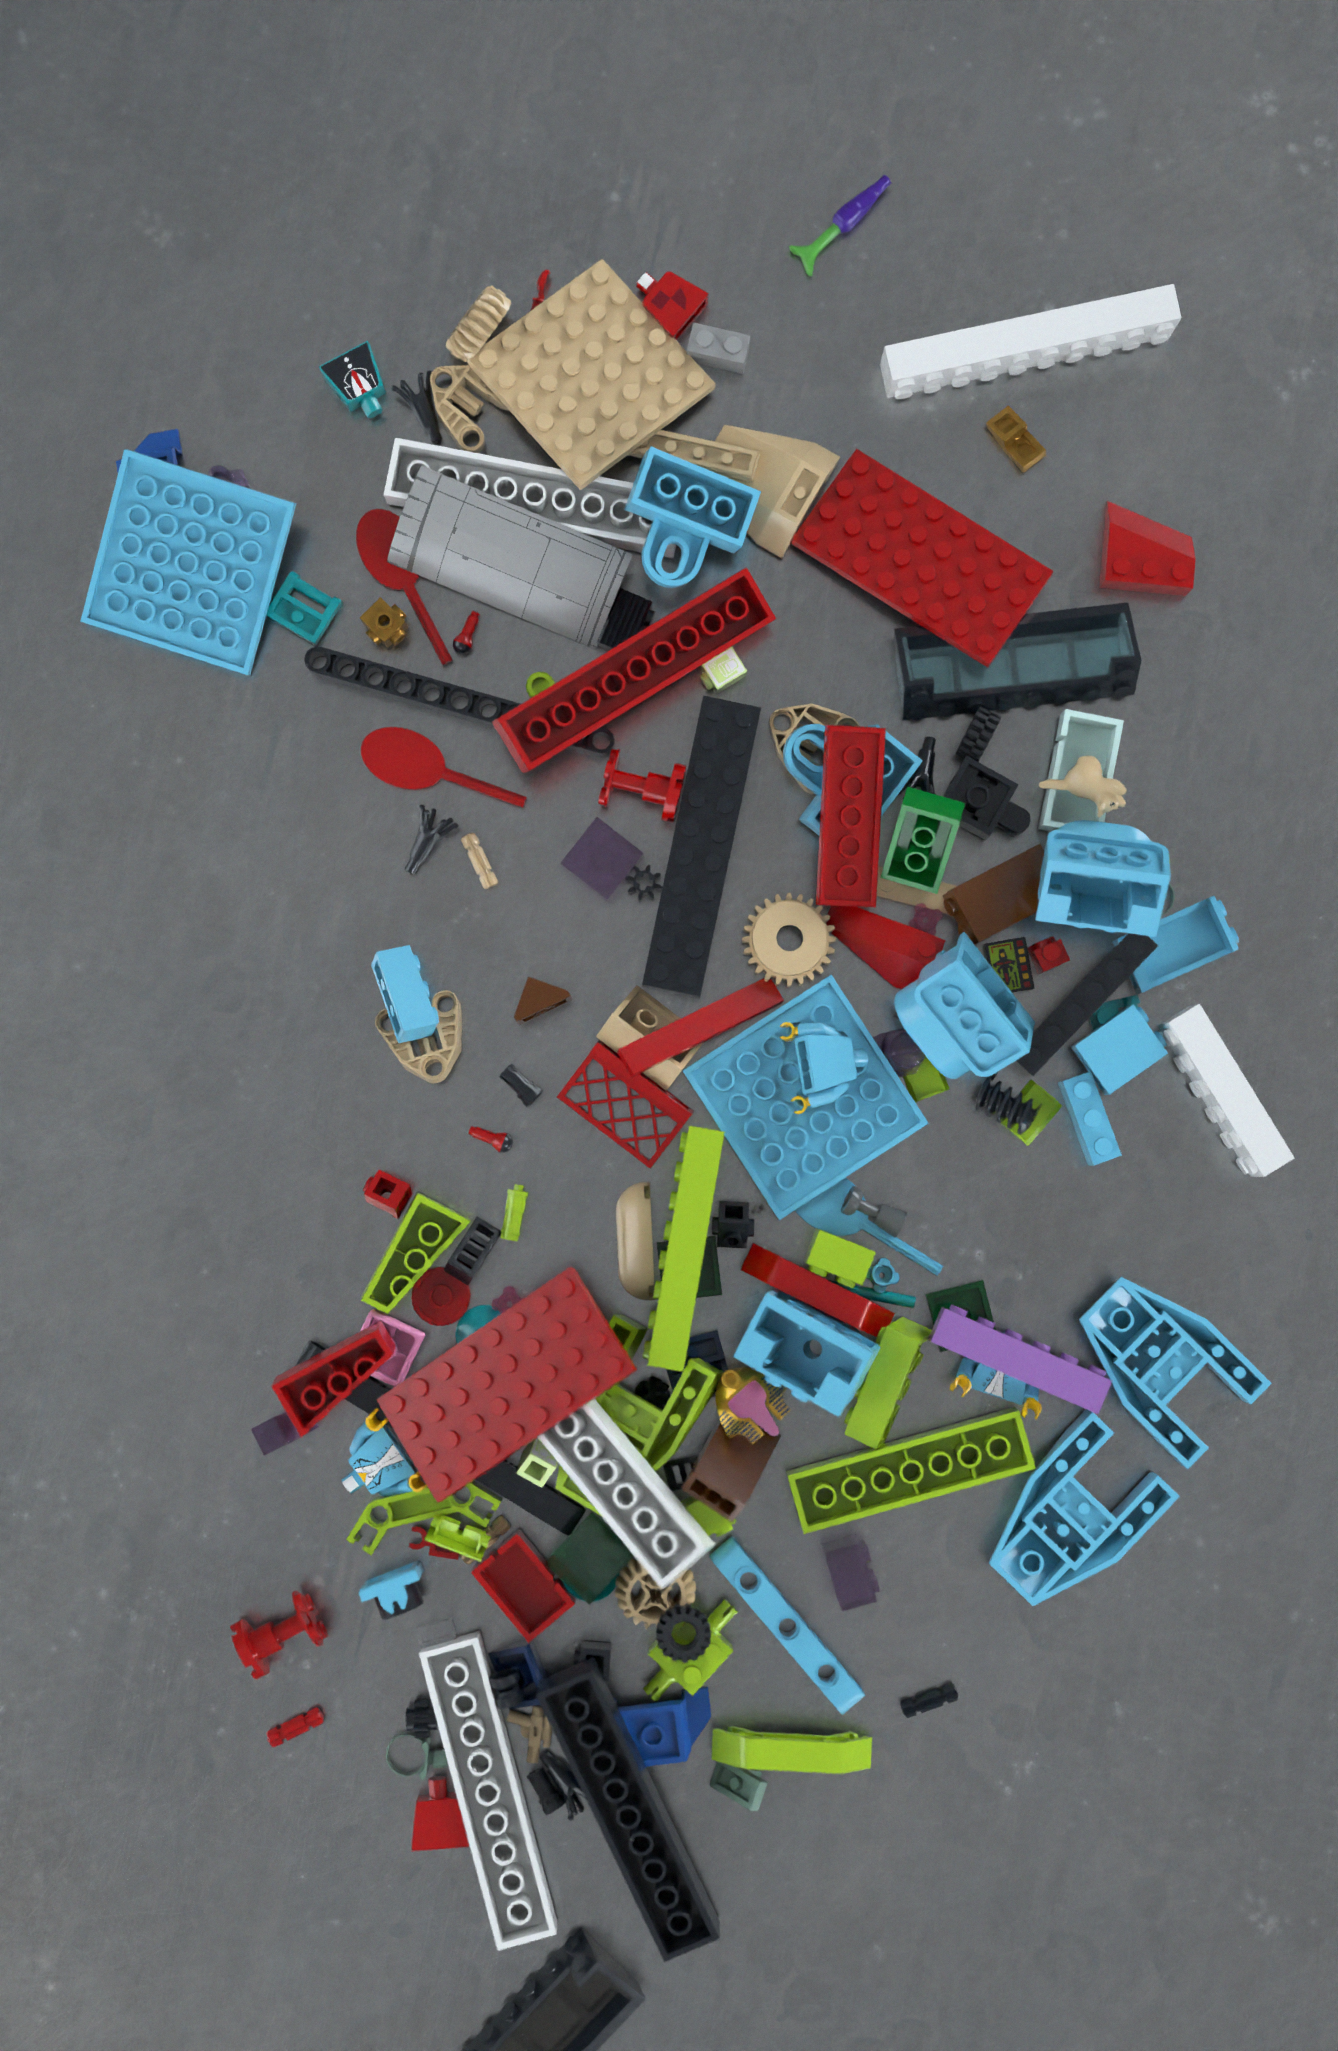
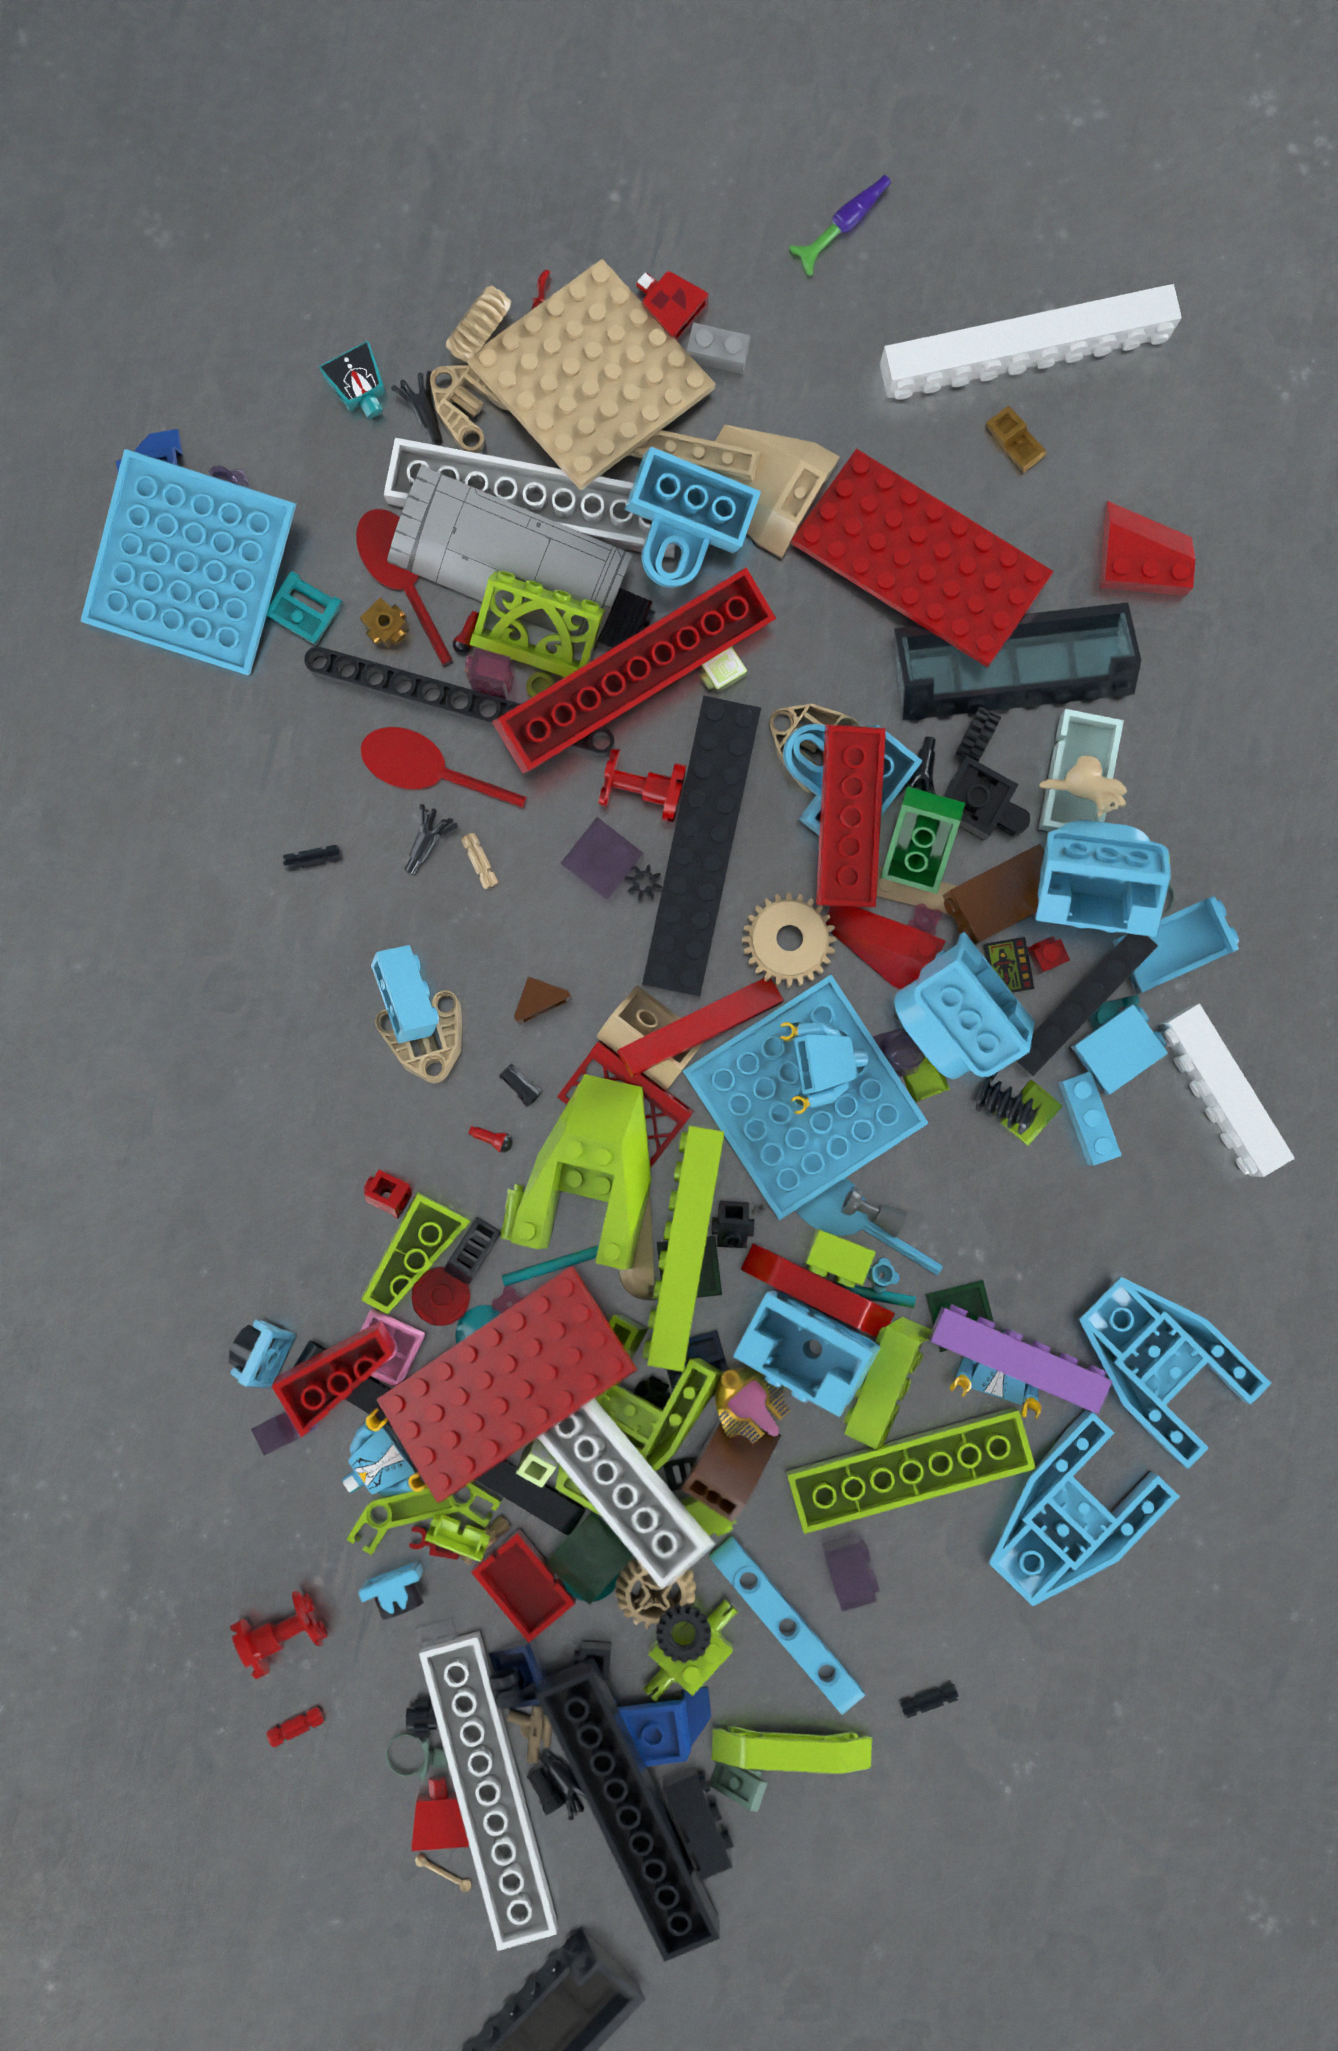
(253, 1351): none -> medium azure piece
(311, 857): none -> black axle
(465, 1884): none -> tan hinge
(490, 673): none -> clear pink brick
(499, 639): none -> lime fence
(550, 1266): none -> teal bar
(597, 1154): none -> lime wedge
(699, 1823): none -> black wedge

